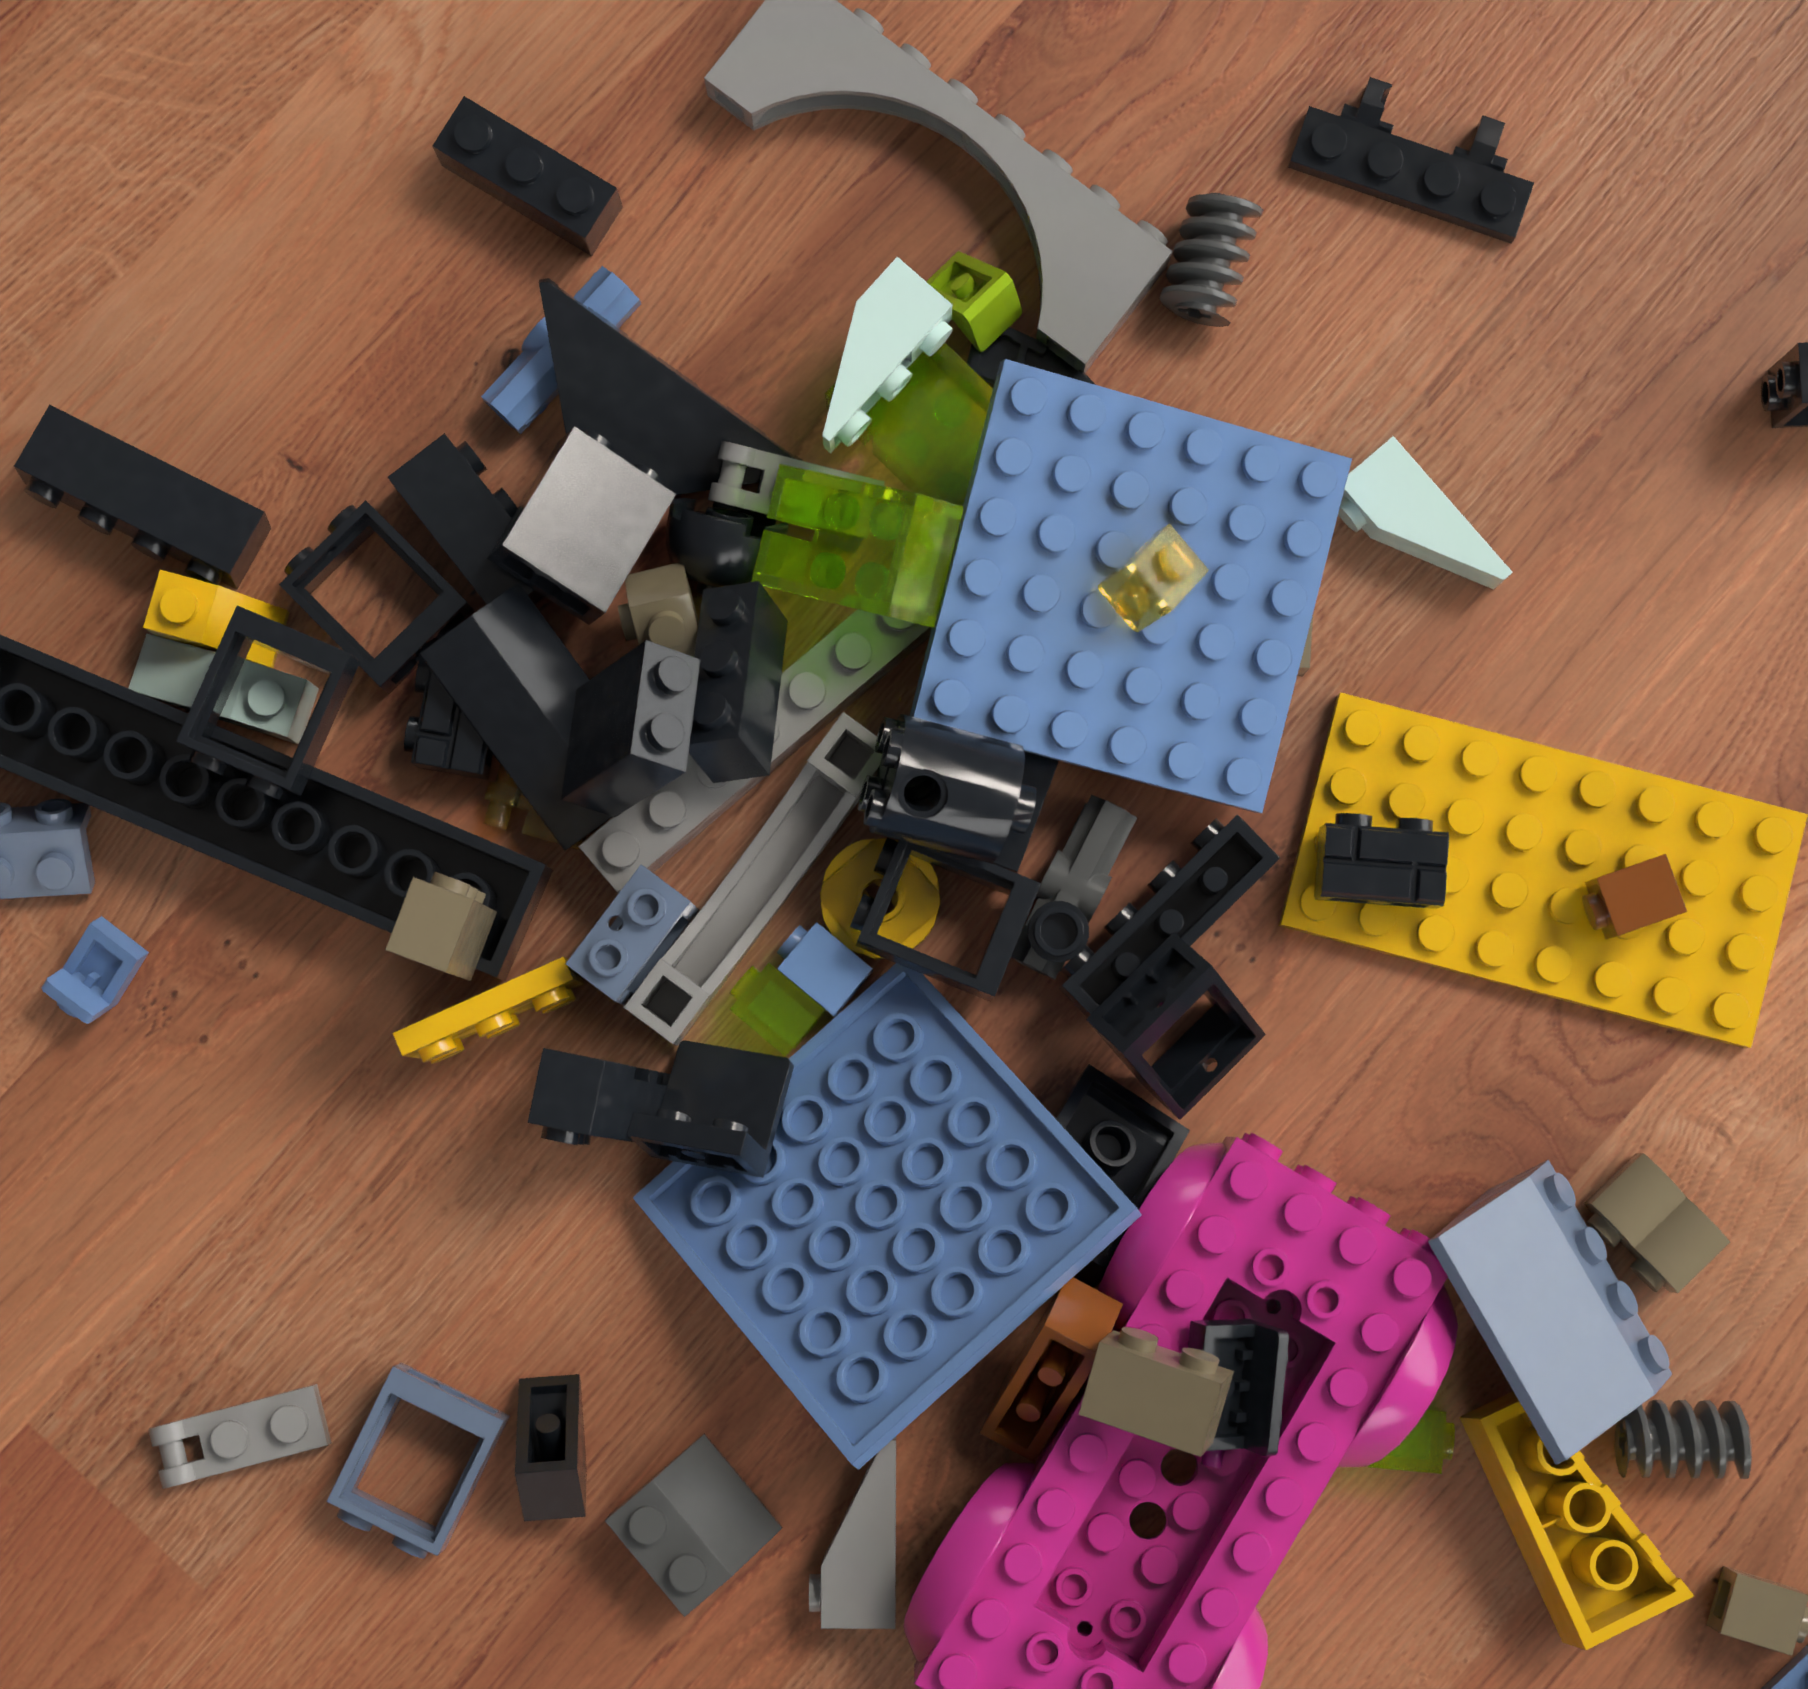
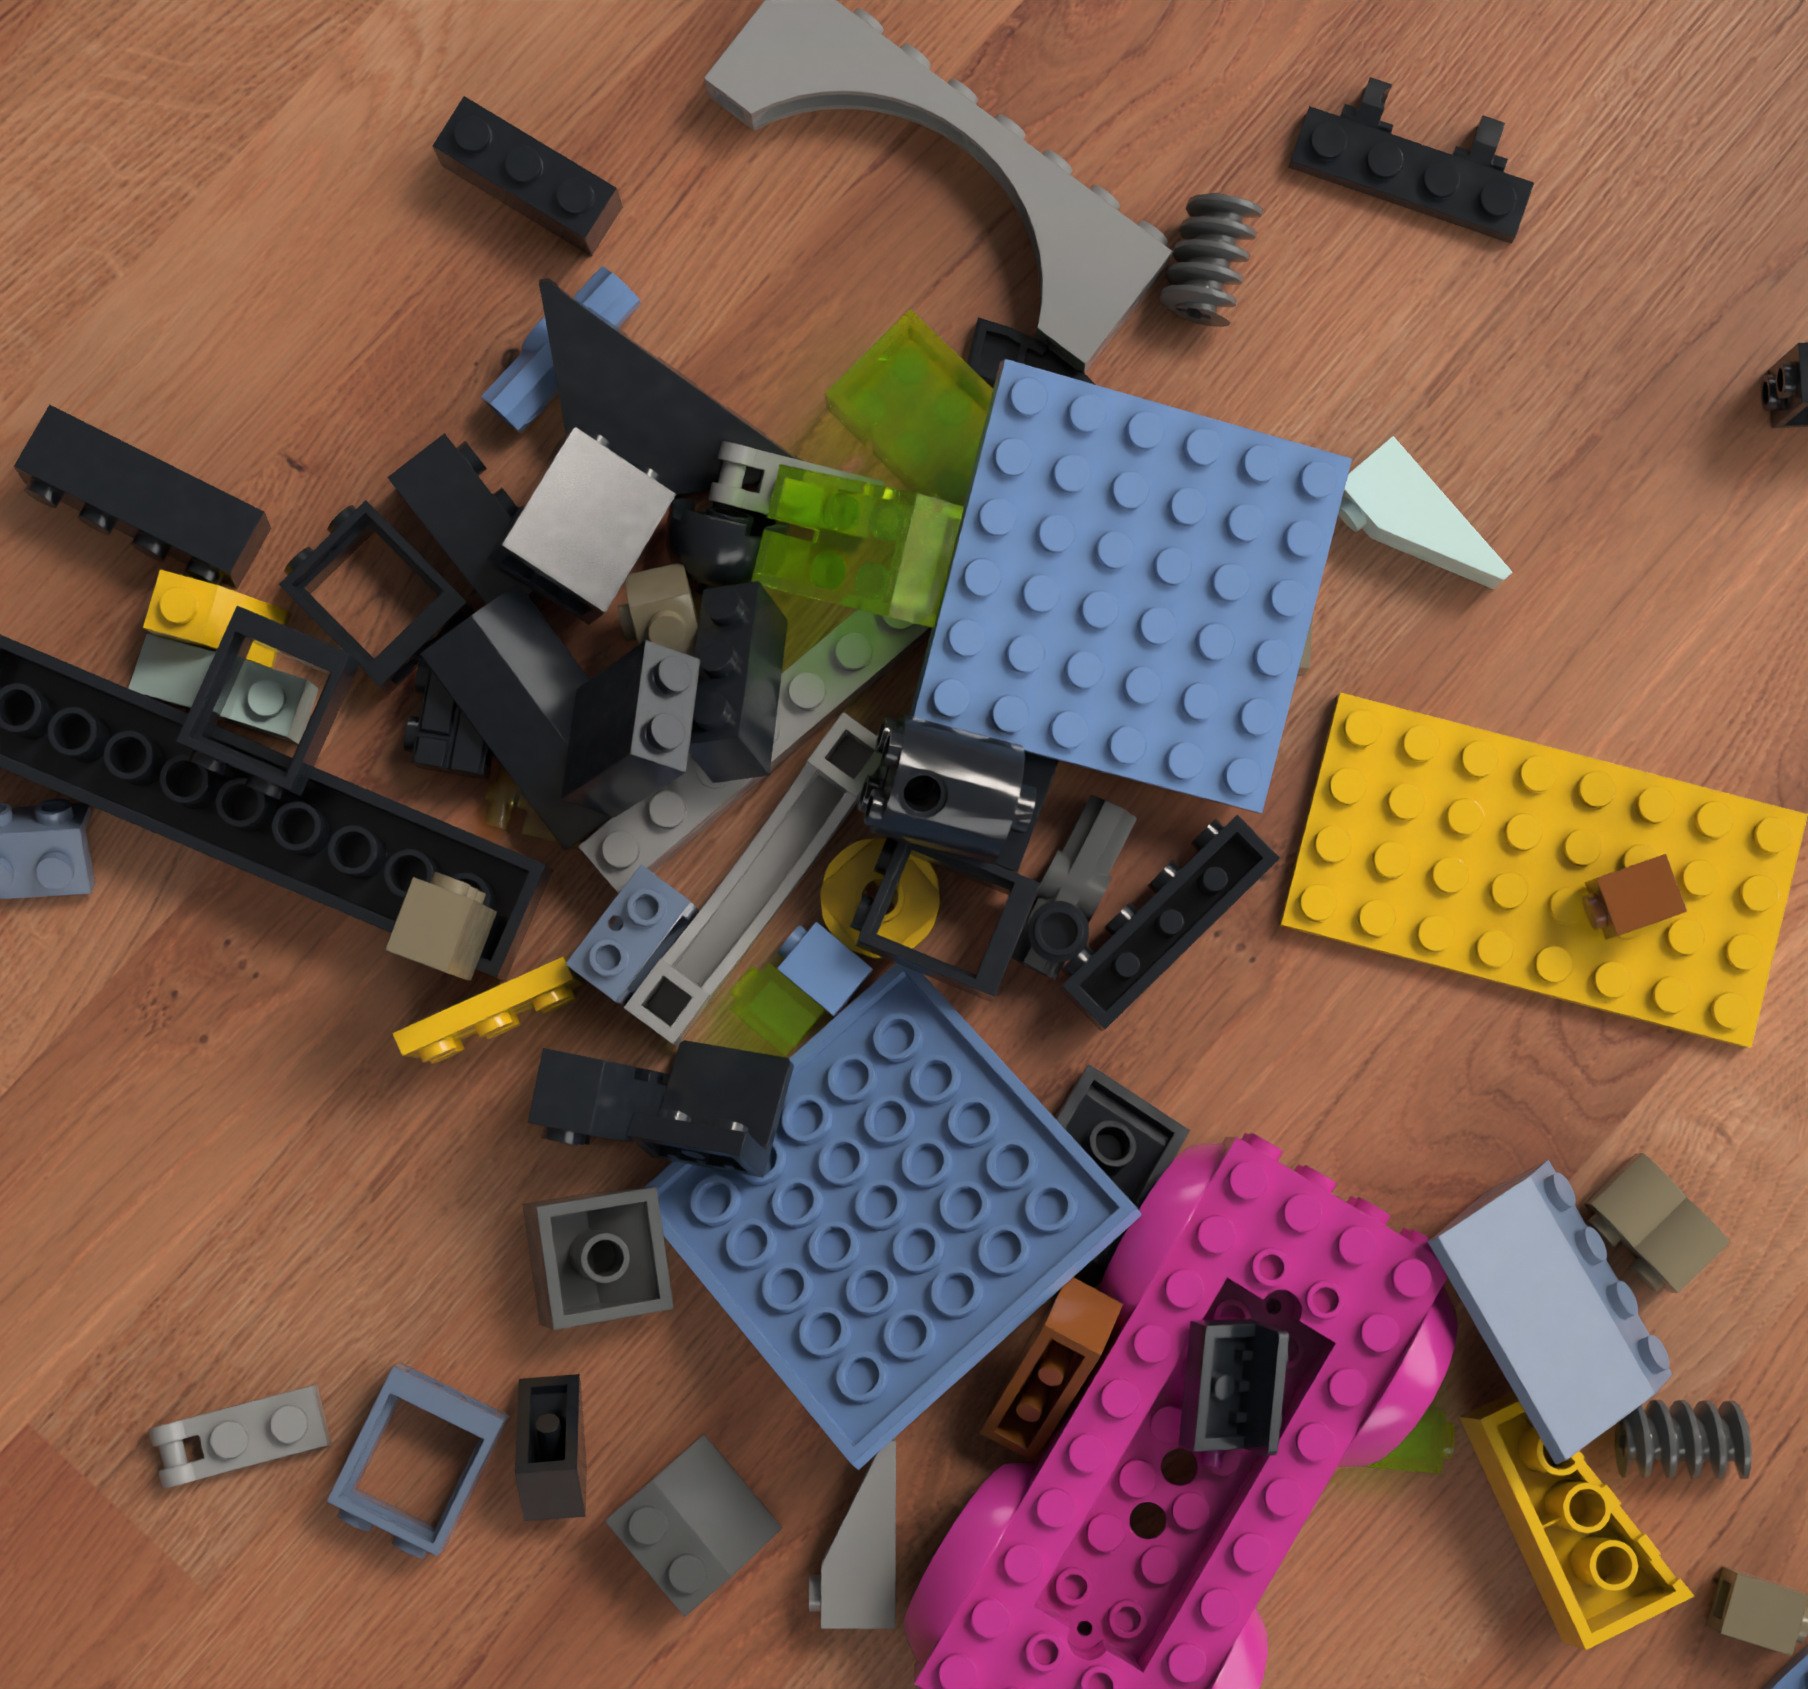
(96, 972): medium blue bracket -> none
(597, 1257): none -> dark grey slope
(886, 334): light aqua slope -> none
(981, 298): lime slope -> none
(1153, 579): clear yellow bracket -> none
(1153, 1002): black window -> none
(1157, 1390): dark tan brick -> none
(1381, 863): black brick -> none

